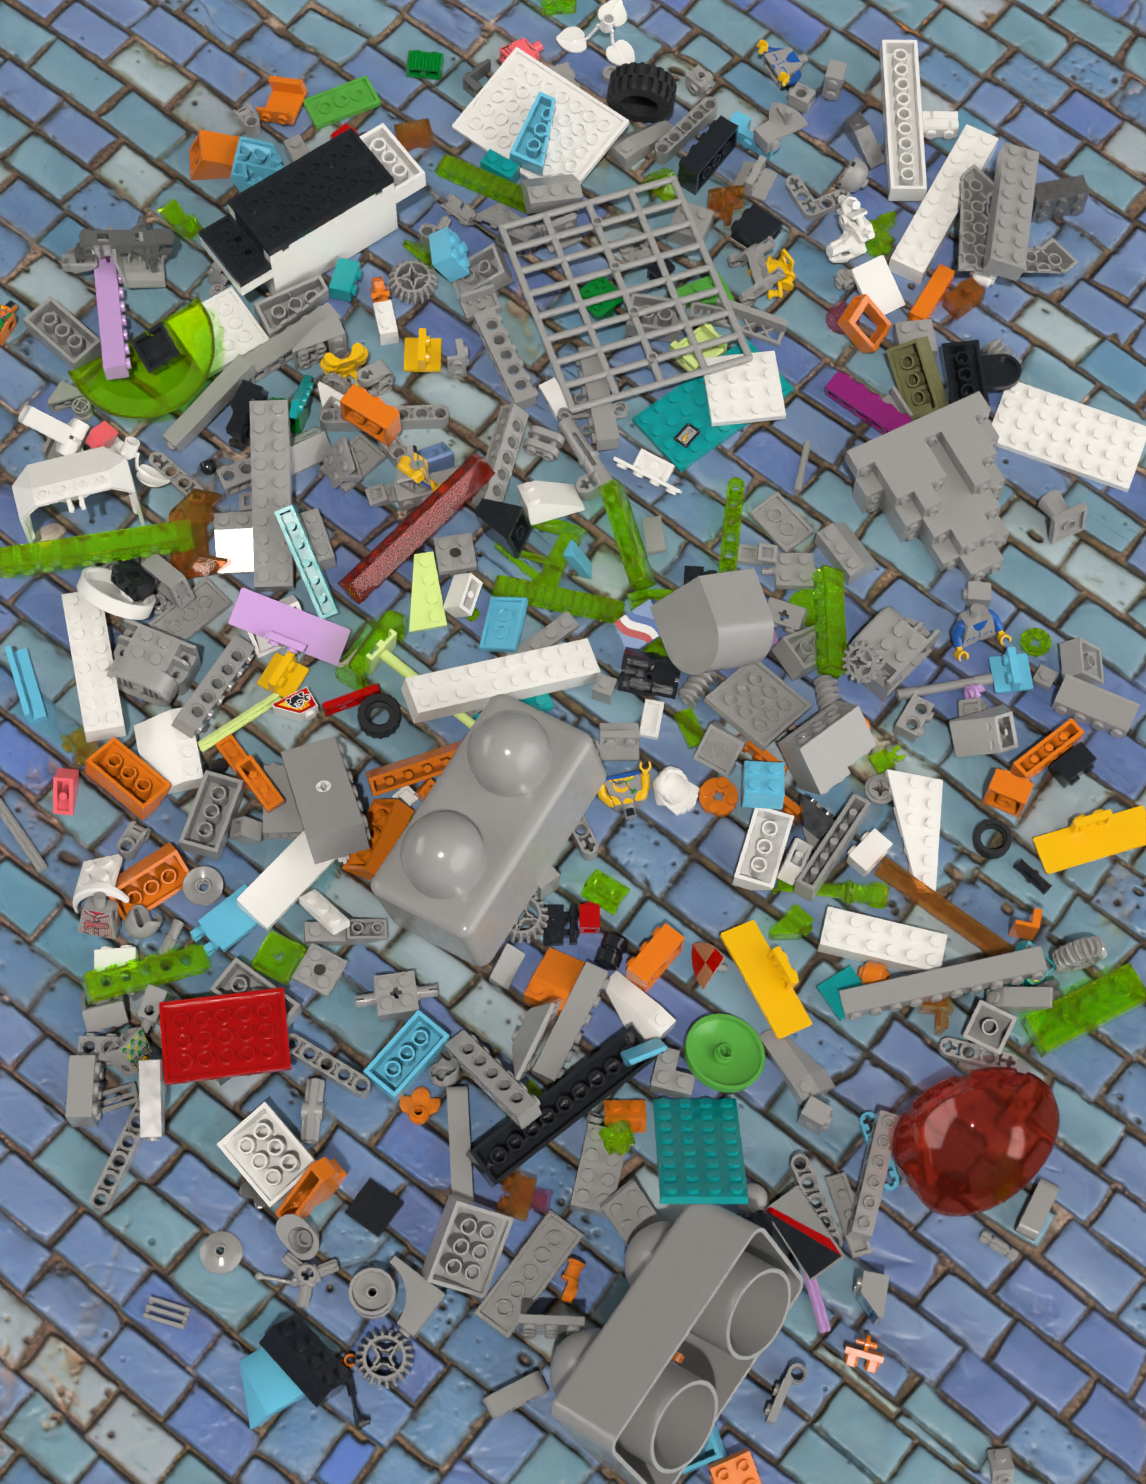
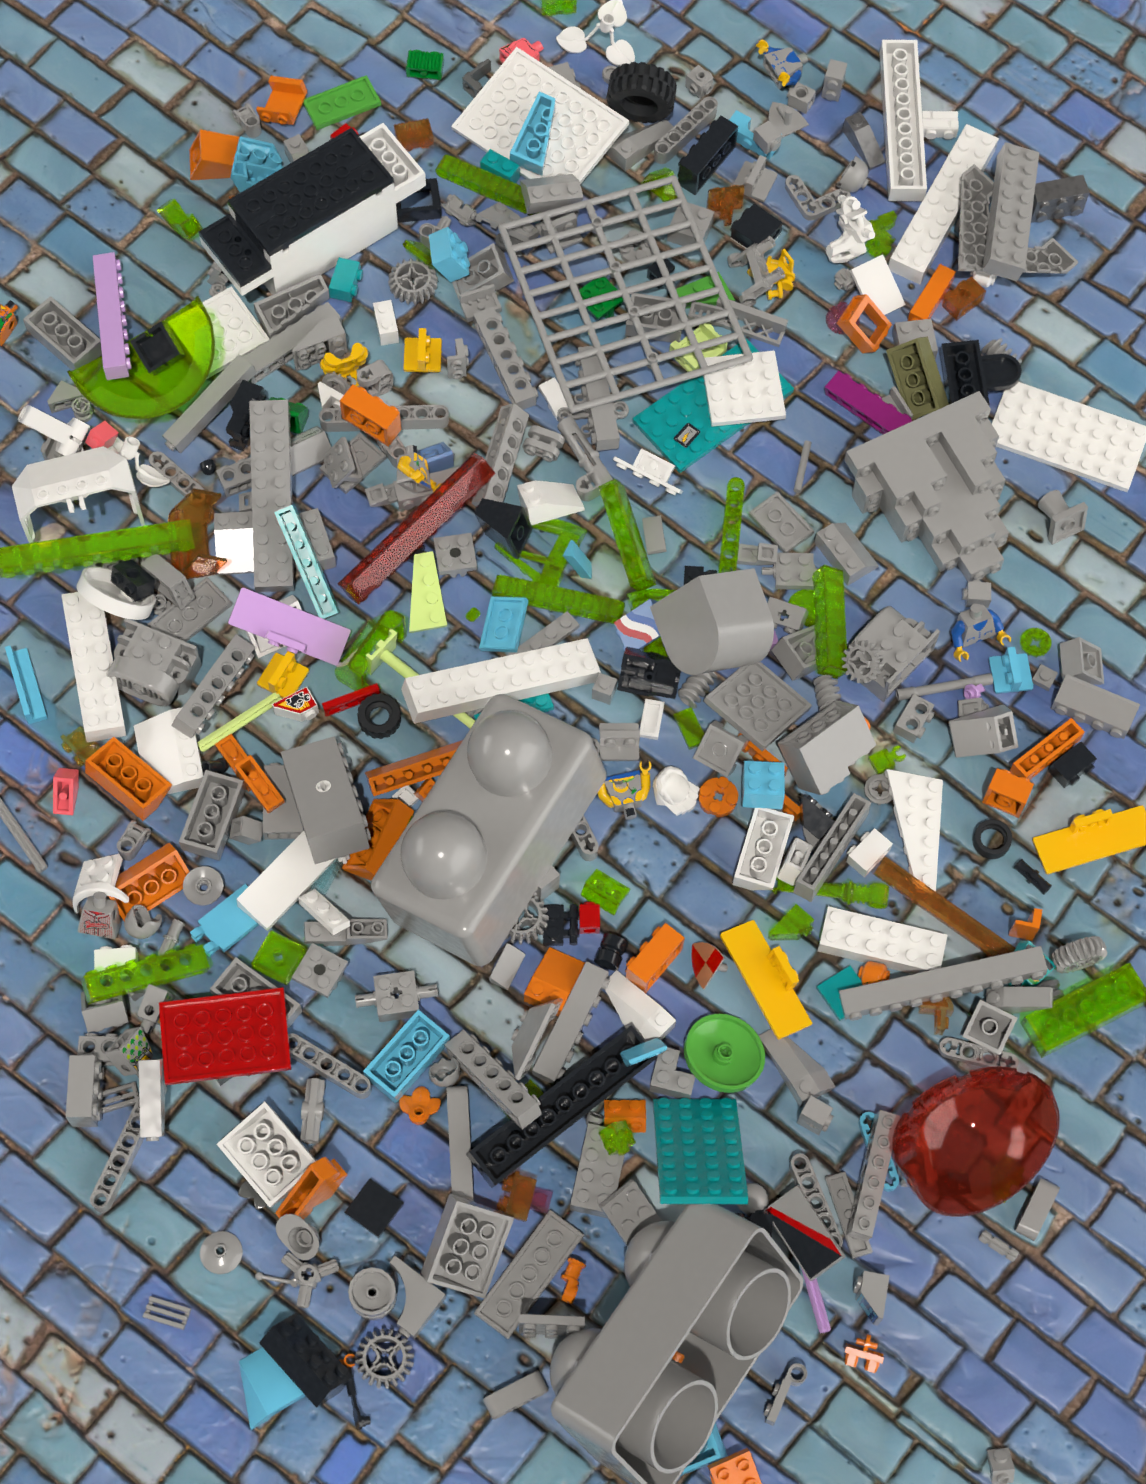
(136, 253): piece -> none
(301, 396): teal plate -> none
(379, 291): orange hips -> none
(422, 212): none -> black window
(462, 595): white brick -> none

